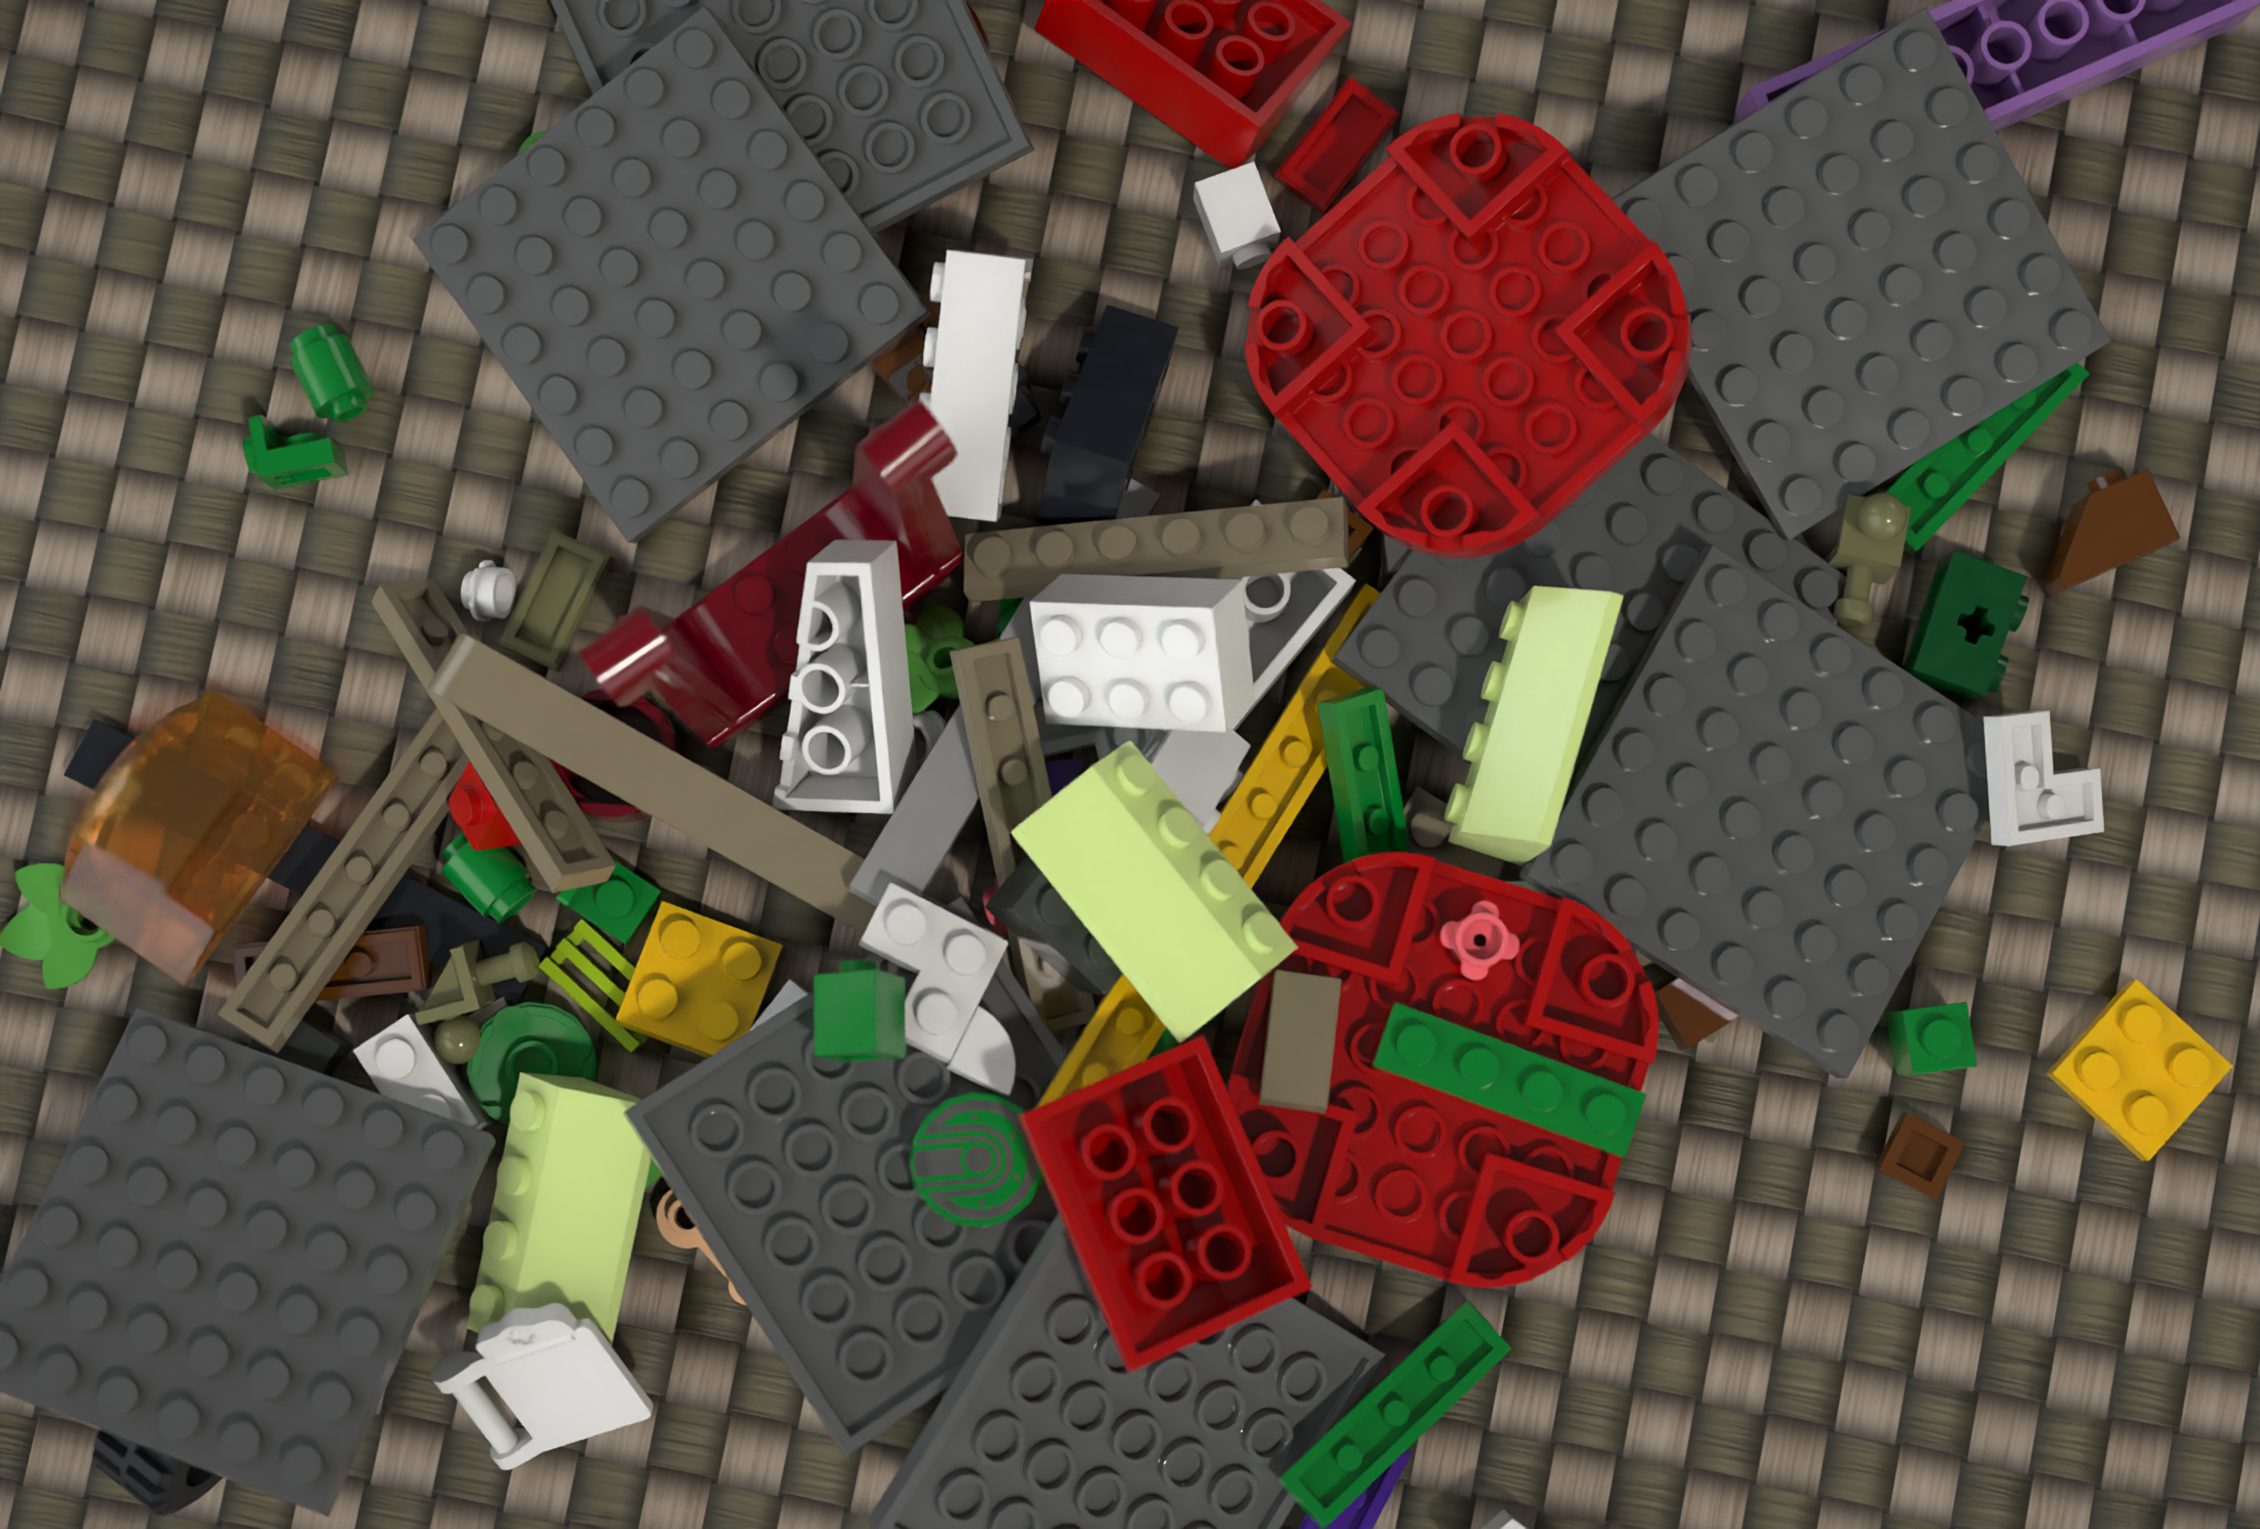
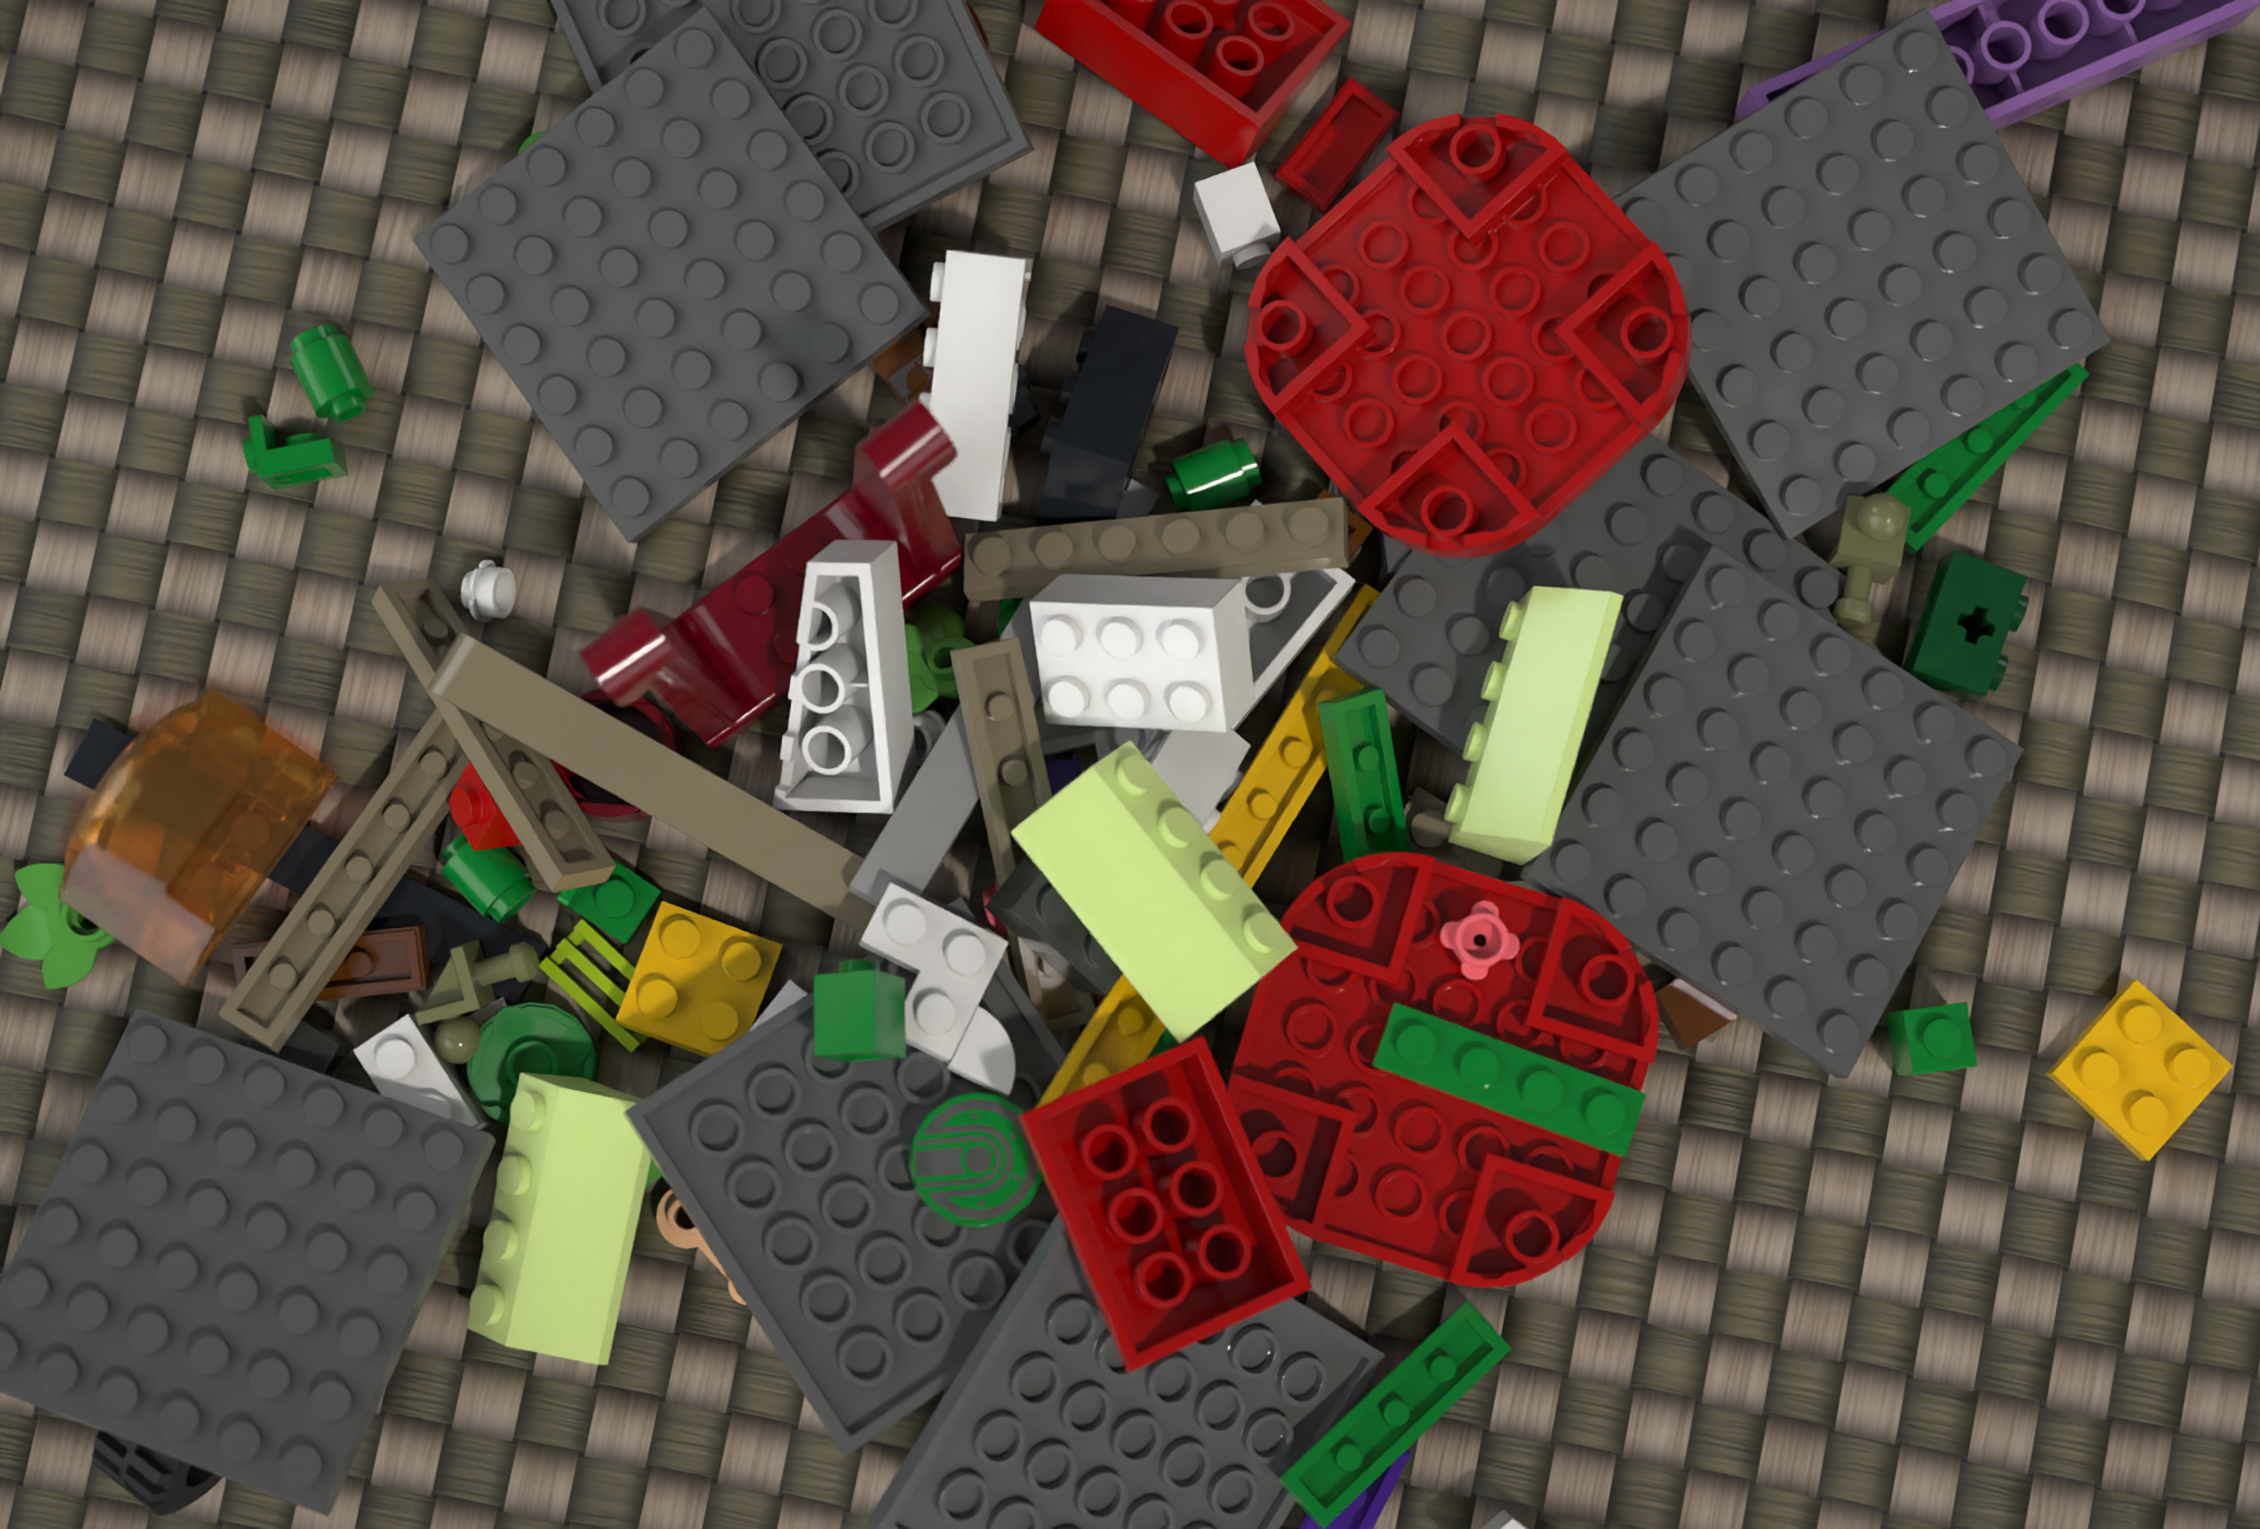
(553, 1377): white piece -> none
(555, 600): olive tile -> none
(1212, 476): none -> green brick
(1299, 1041): dark tan tile -> none
(1919, 1155): reddish brown plate -> none
(2025, 794): white plate -> none
(2109, 529): reddish brown slope -> none

